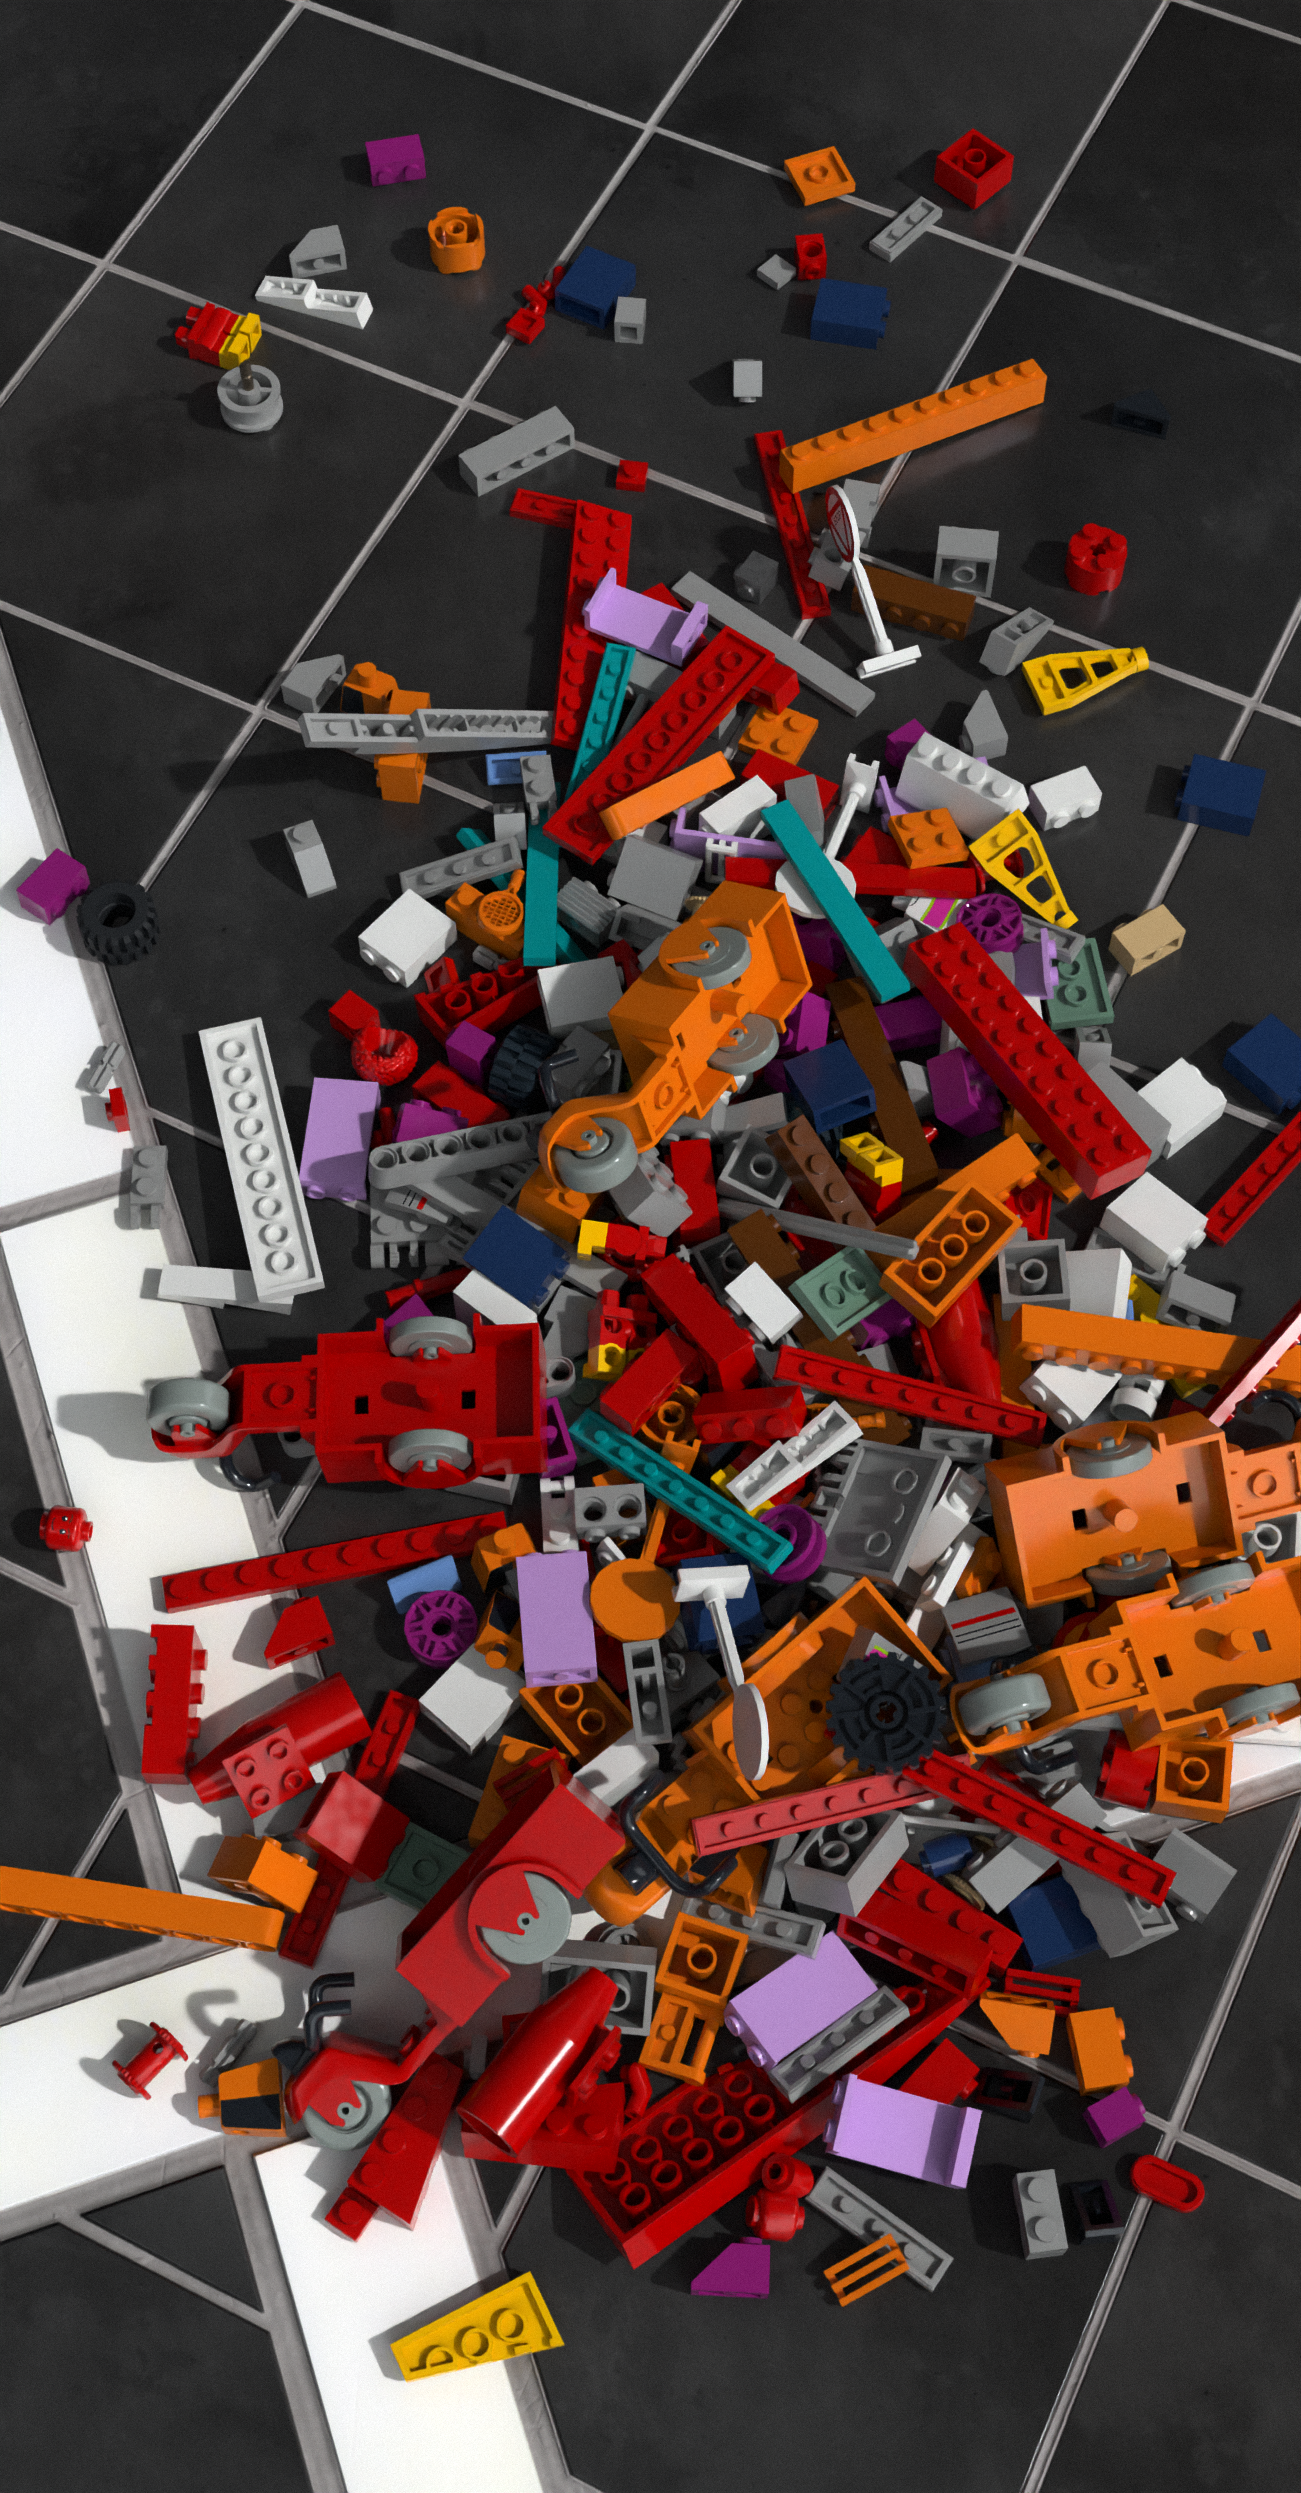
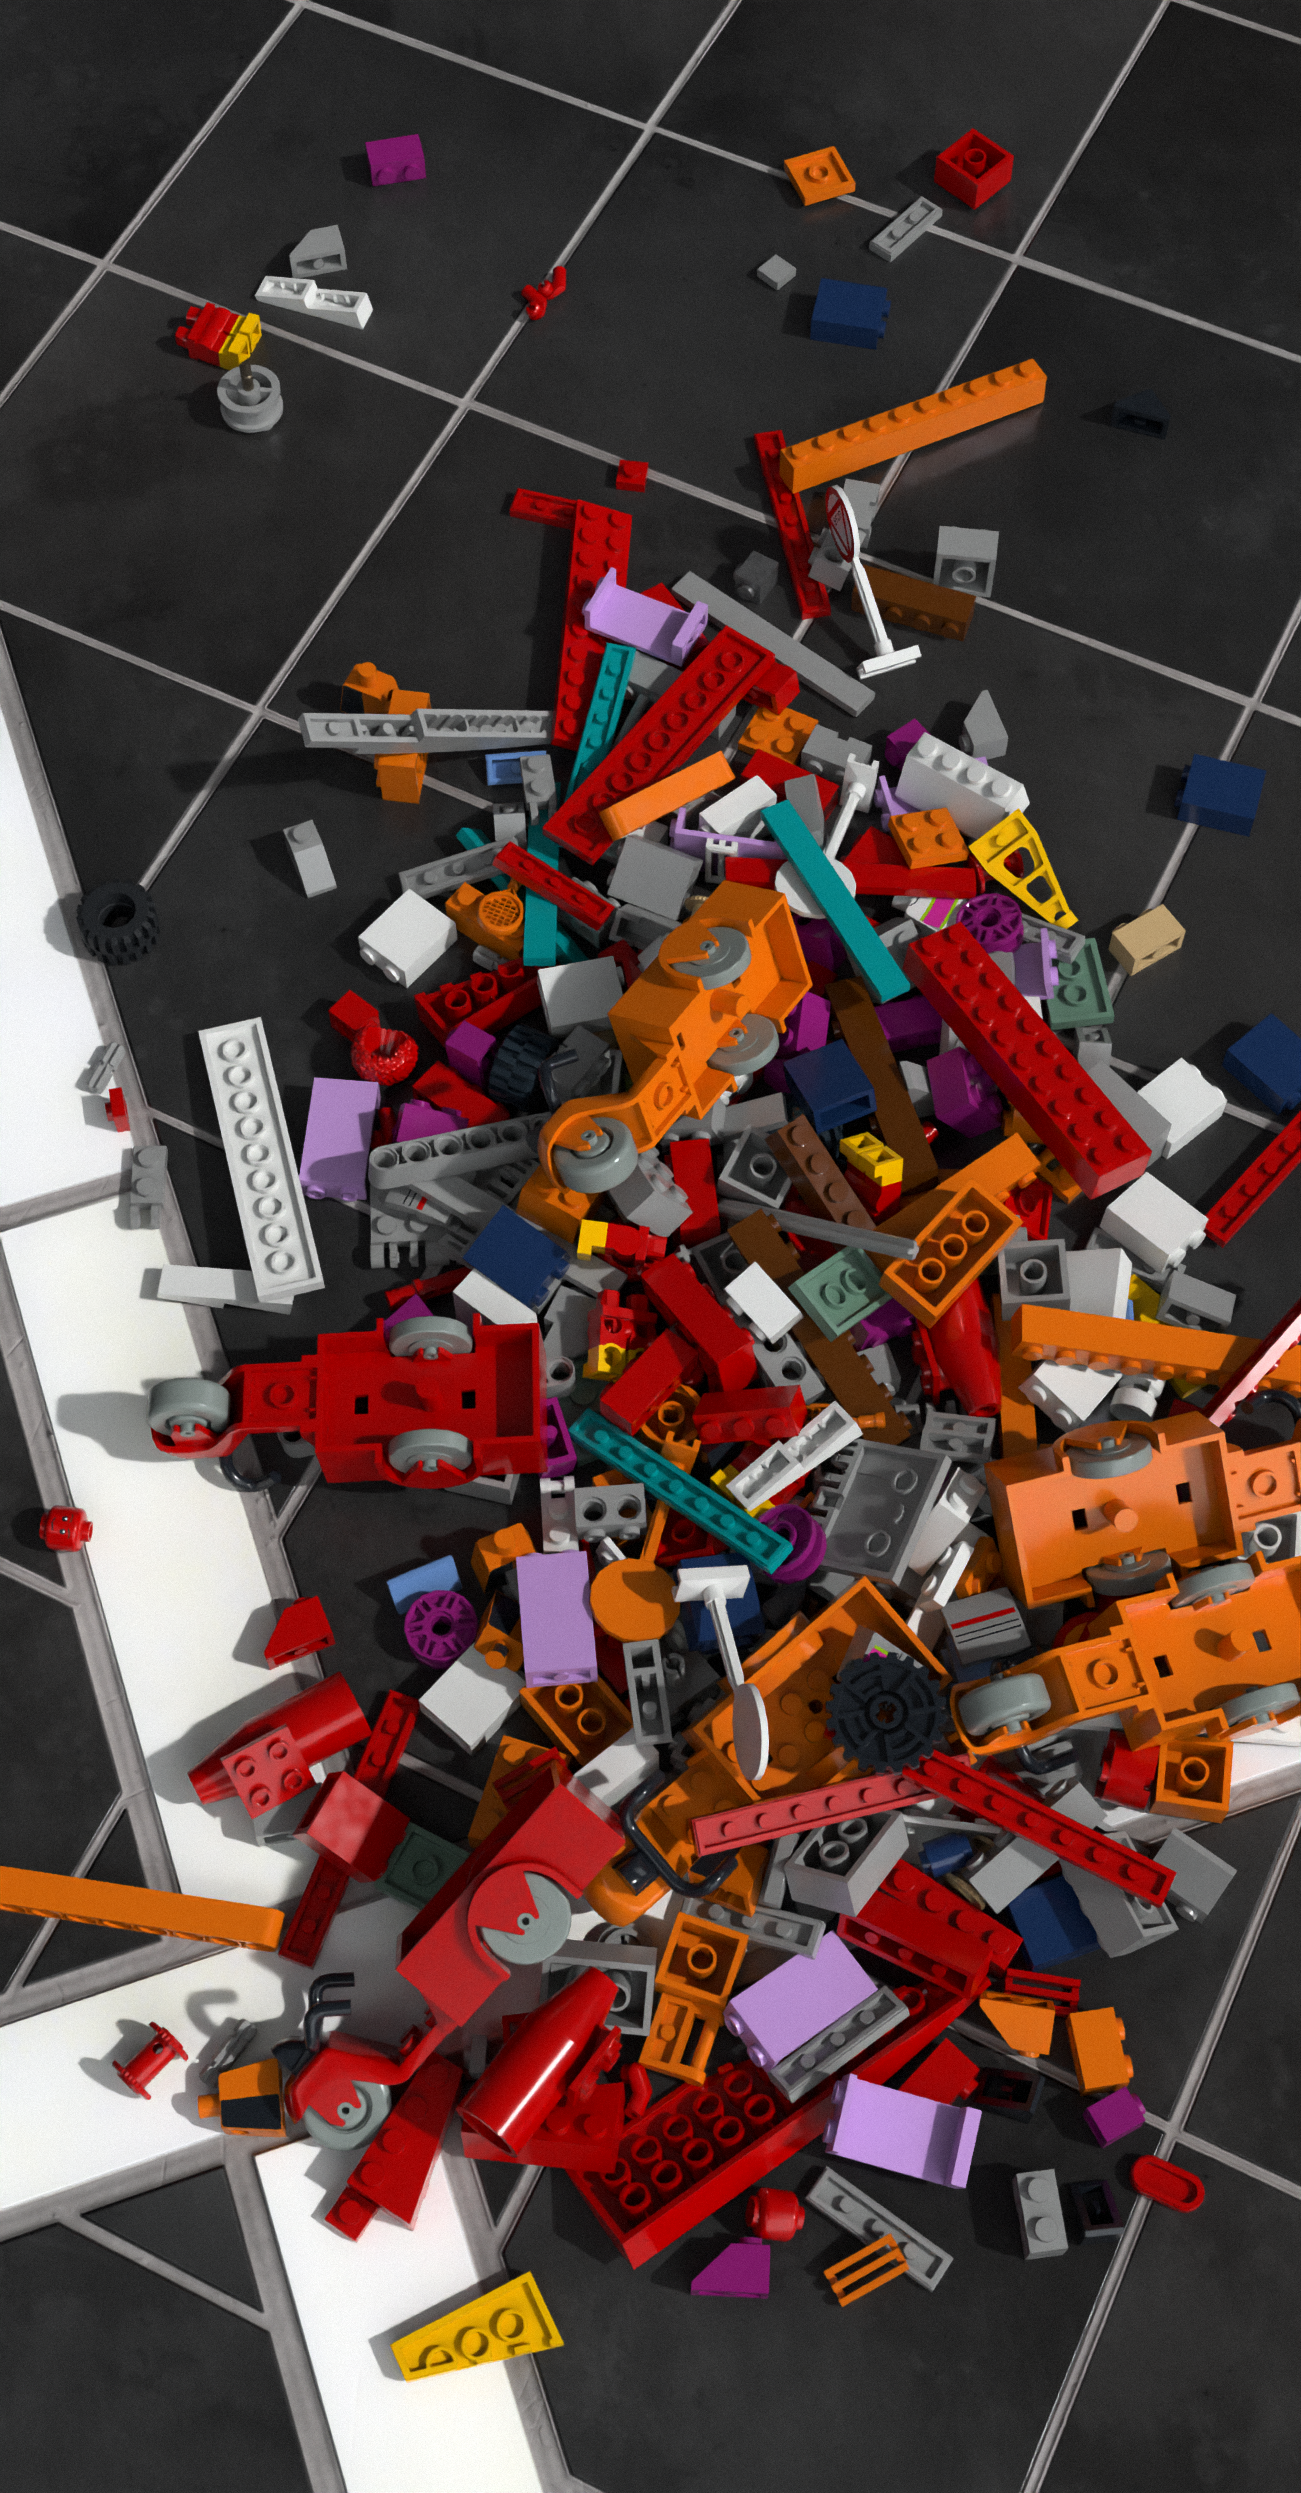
(53, 887): magenta brick -> none
(173, 1704): red wedge -> none
(264, 1870): orange brick -> none
(313, 682): light grey slope -> none
(327, 1563): red plate -> none
(440, 974): red plate -> none
(456, 240): orange brick -> none
(516, 451): light grey brick -> none
(525, 325): red plate -> none
(553, 885): none -> red tile
(593, 287): dark blue brick -> none
(630, 320): light grey brick -> none
(747, 379): light grey slope -> none
(787, 2175): red brick -> none
(810, 256): red brick -> none
(827, 754): none -> light grey brick
(909, 1396): red tile -> none
(1014, 641): light grey slope -> none
(1050, 688): yellow plate -> none
(1064, 798): white brick -> none
(1095, 559): red brick -> none

